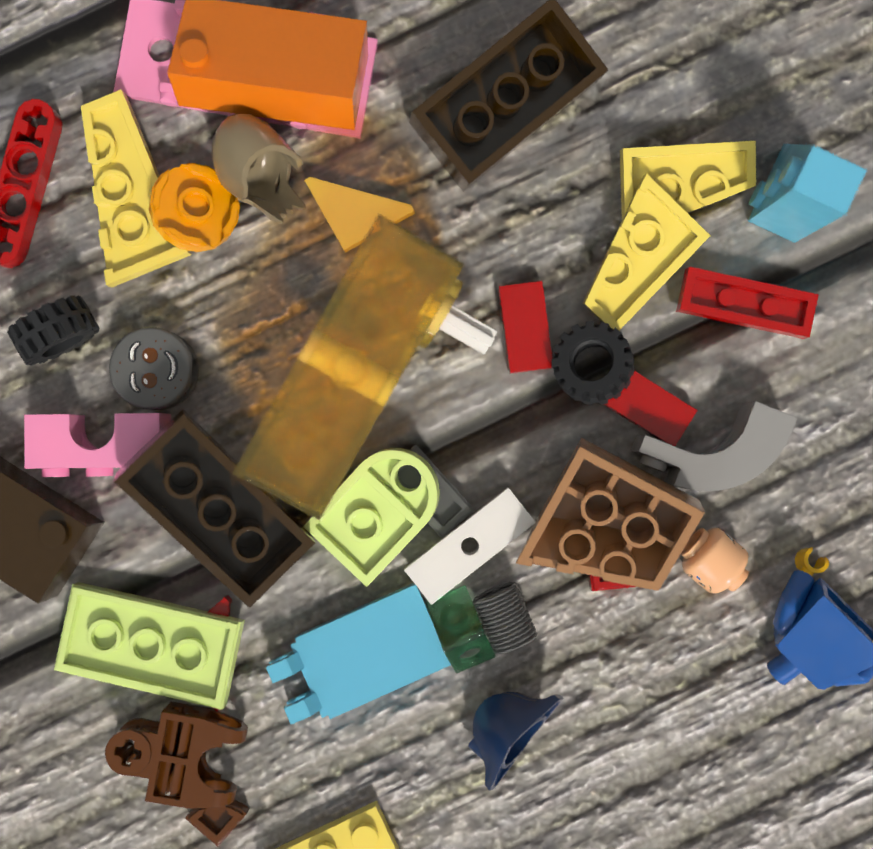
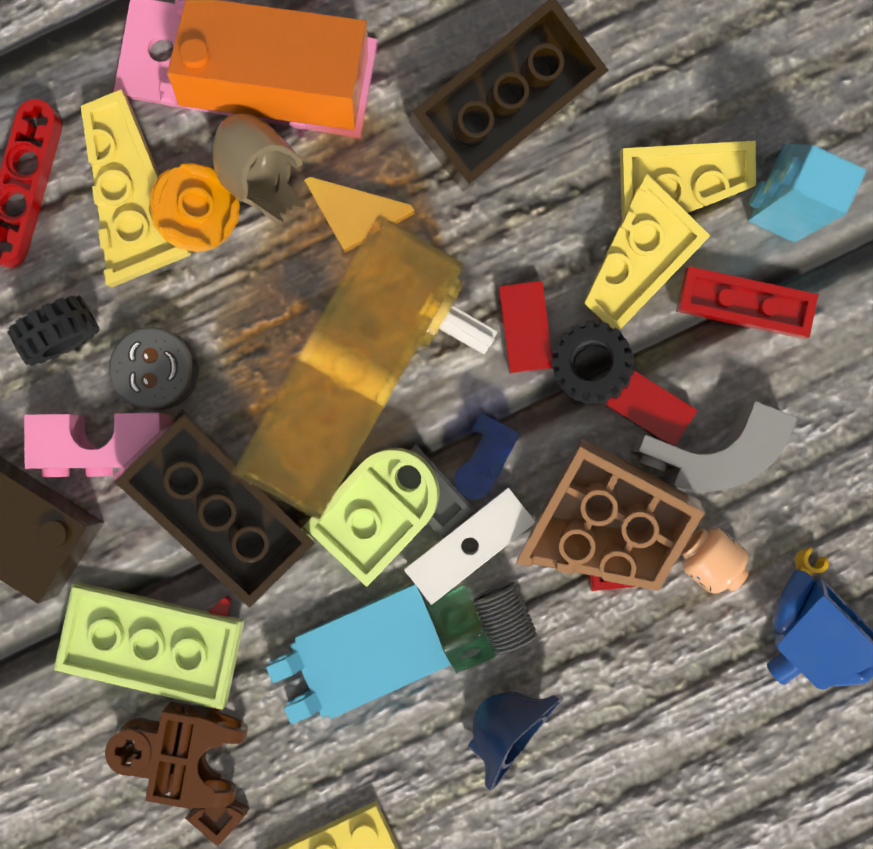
(478, 474): none -> clear blue leg

